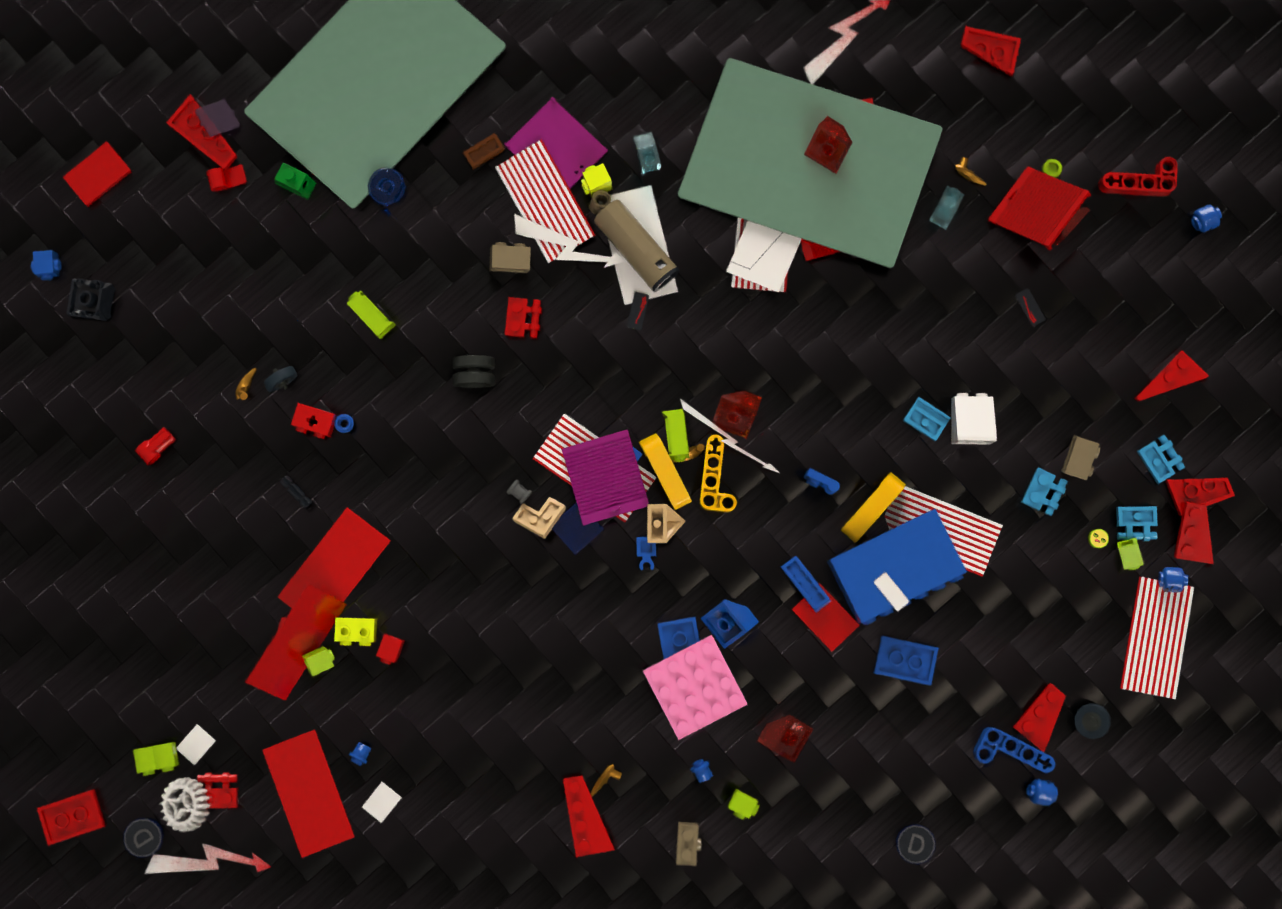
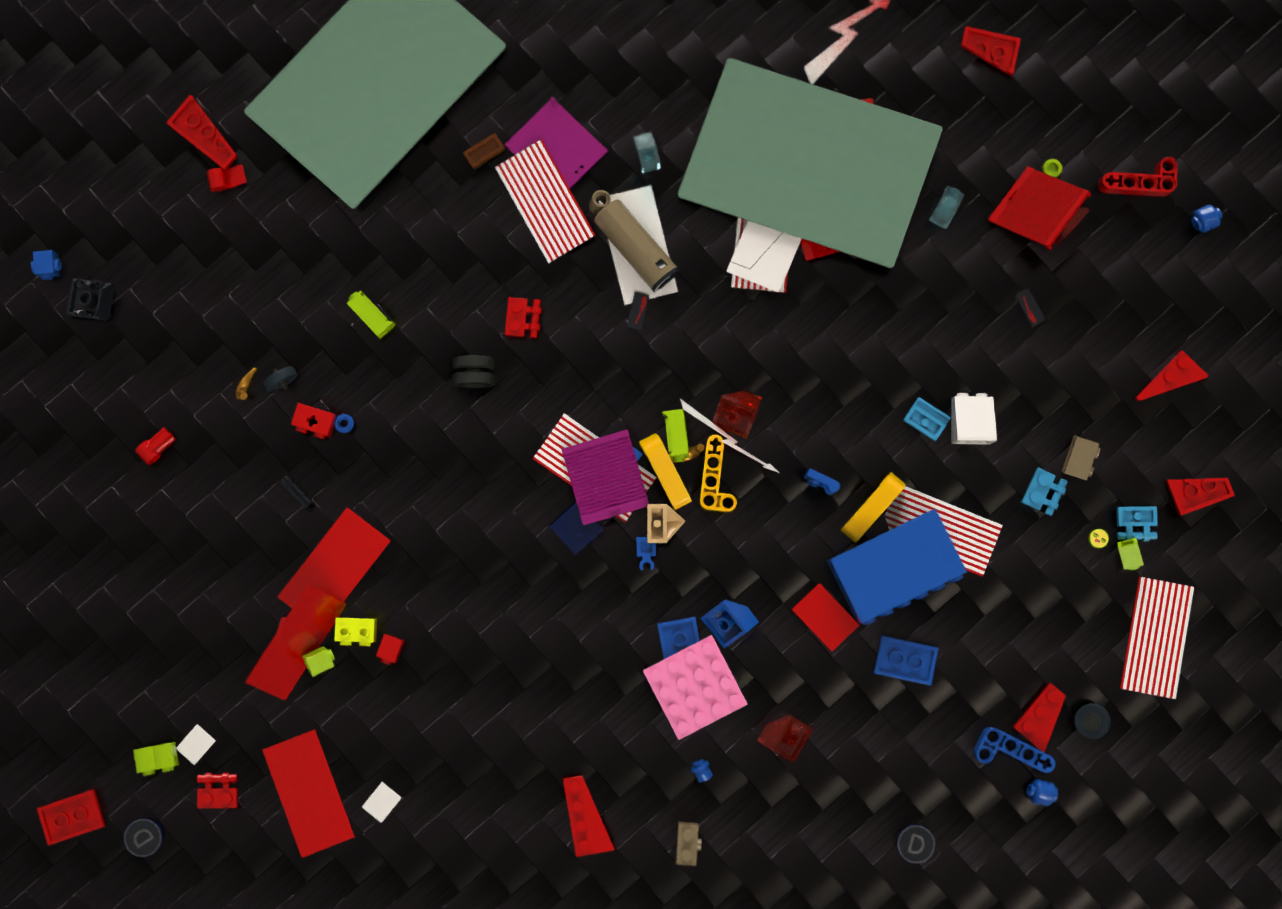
(97, 174): red tile -> none
(164, 863): sticker -> none
(178, 807): white gear -> none
(217, 118): clear purple piece -> none
(293, 180): green torso -> none
(360, 754): blue hose -> none
(386, 186): clear blue tile -> none
(510, 258): dark tan brick -> none
(519, 492): dark grey bush -> none
(533, 230): white sticker -> none
(541, 521): tan plate -> none
(596, 179): neon yellow brick -> none
(609, 771): pearl gold bar -> none
(743, 804): lime brick -> none
(806, 584): blue plate -> none
(829, 145): clear red slope -> none
(891, 591): white sticker -> none
(968, 174): pearl gold bar -> none
(1156, 461): dark azure plate -> none
(1172, 579): blue head -> none
(1194, 534): red wing -> none

